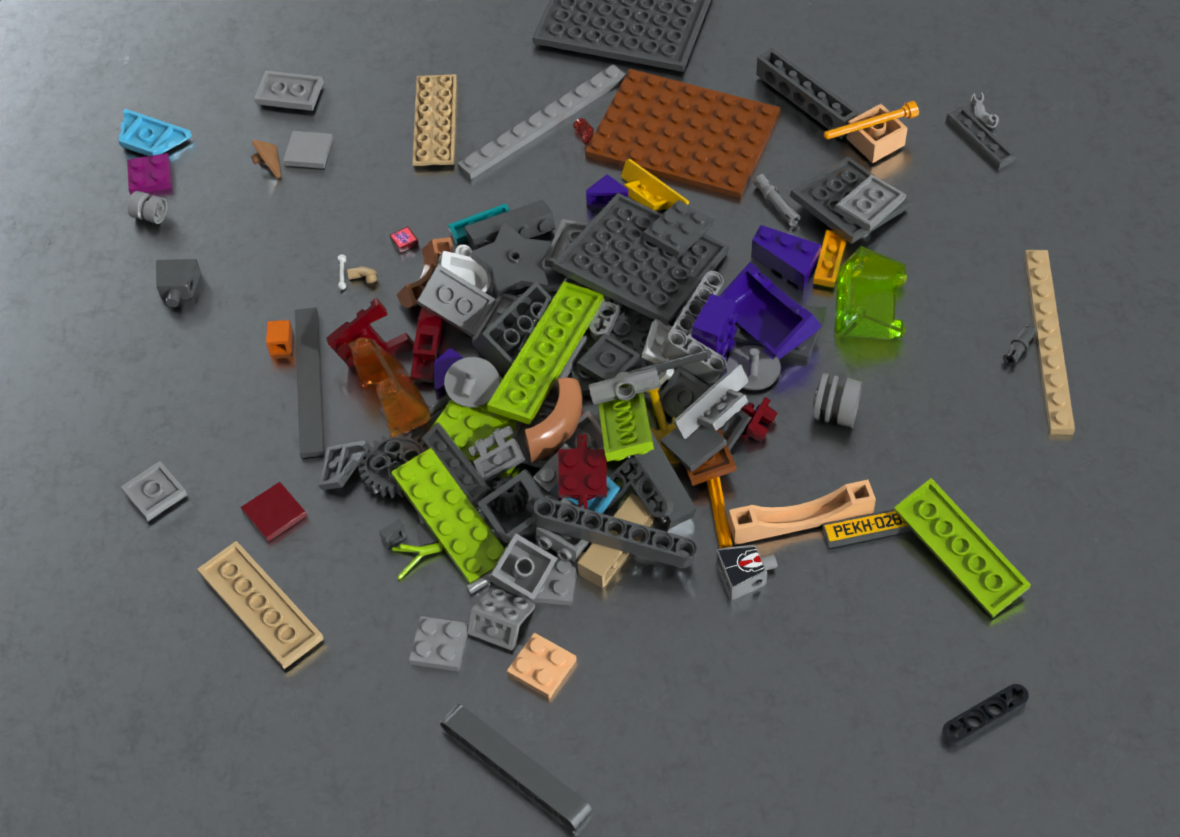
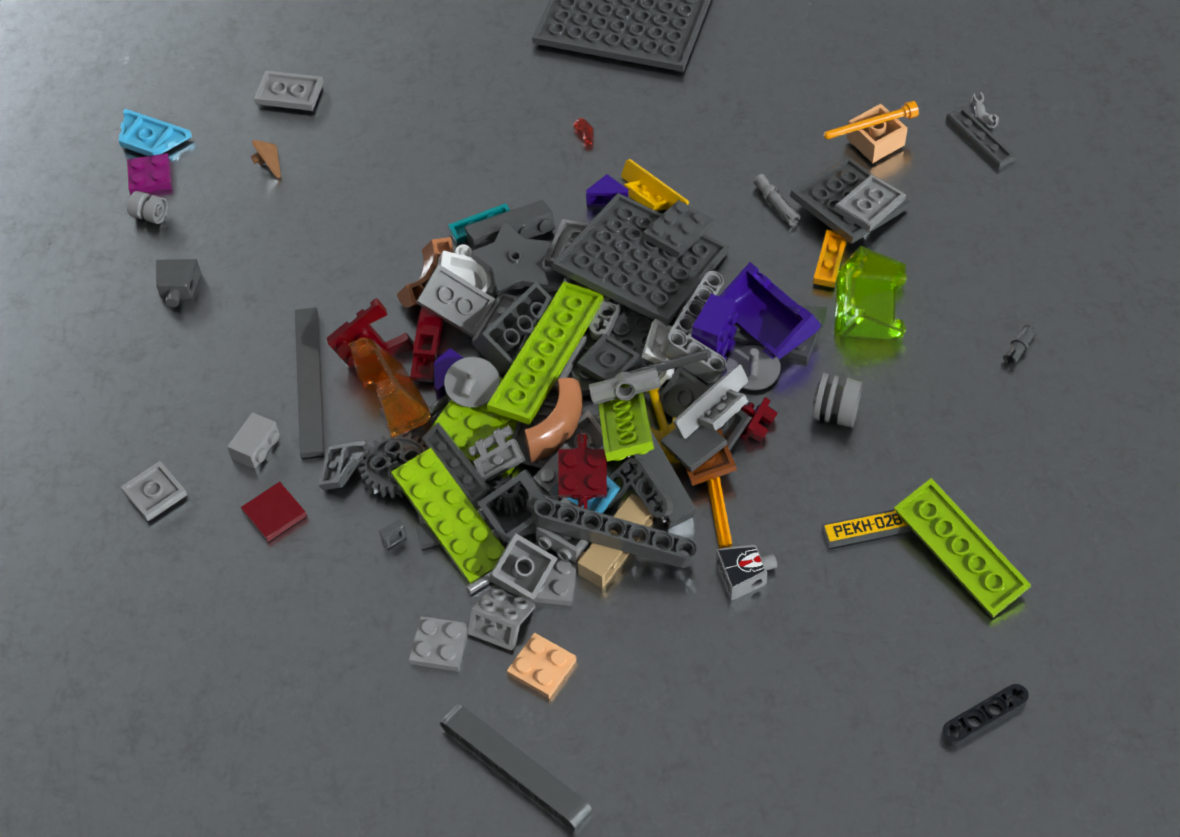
(253, 440): none -> light grey brick
(260, 604): tan plate -> none
(279, 337): orange brick -> none
(308, 149): light grey tile -> none
(341, 259): white hinge -> none
(359, 272): tan arm -> none
(404, 239): tile -> none
(423, 550): lime plant -> none
(435, 120): tan plate -> none
(541, 122): light grey plate -> none
(684, 132): dark orange plate -> none
(758, 522): light nougat arch -> none
(786, 254): dark purple wedge -> none
(804, 90): dark grey brick -> none
(1049, 343): tan plate -> none

